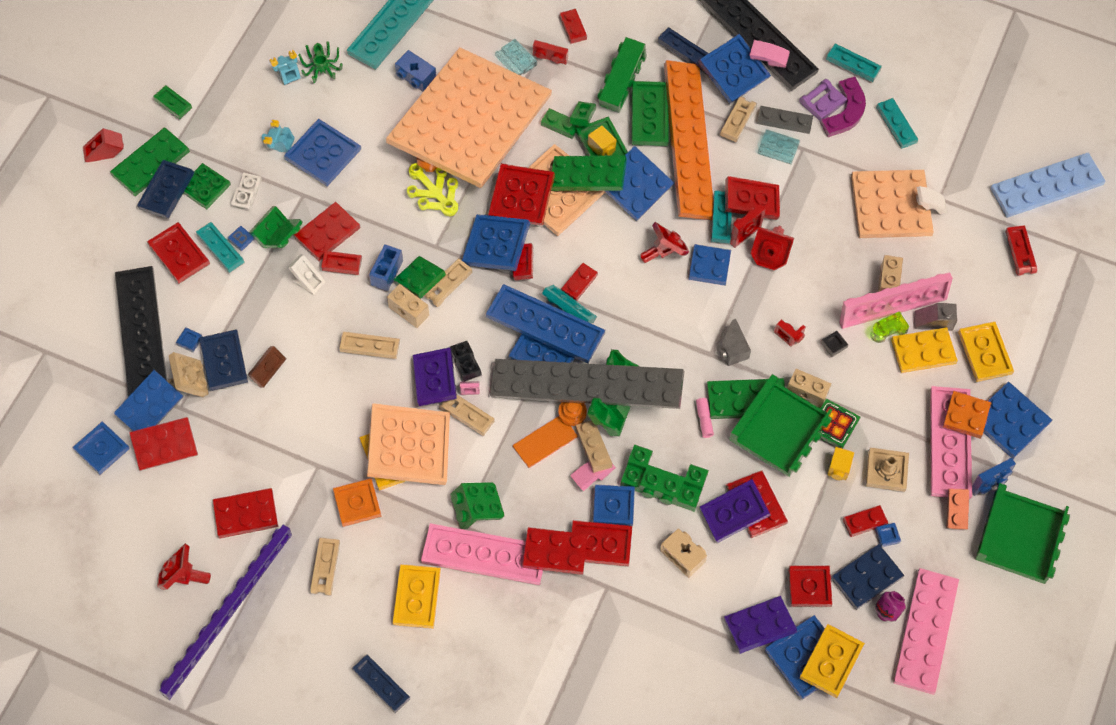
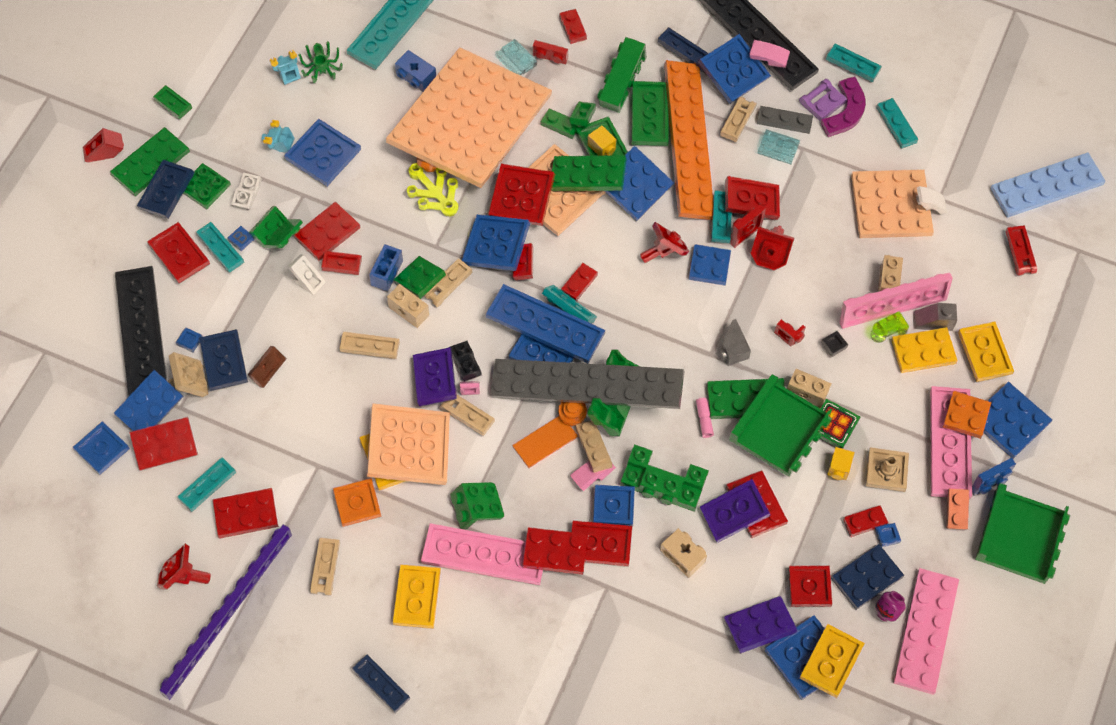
(206, 484): none -> teal plate

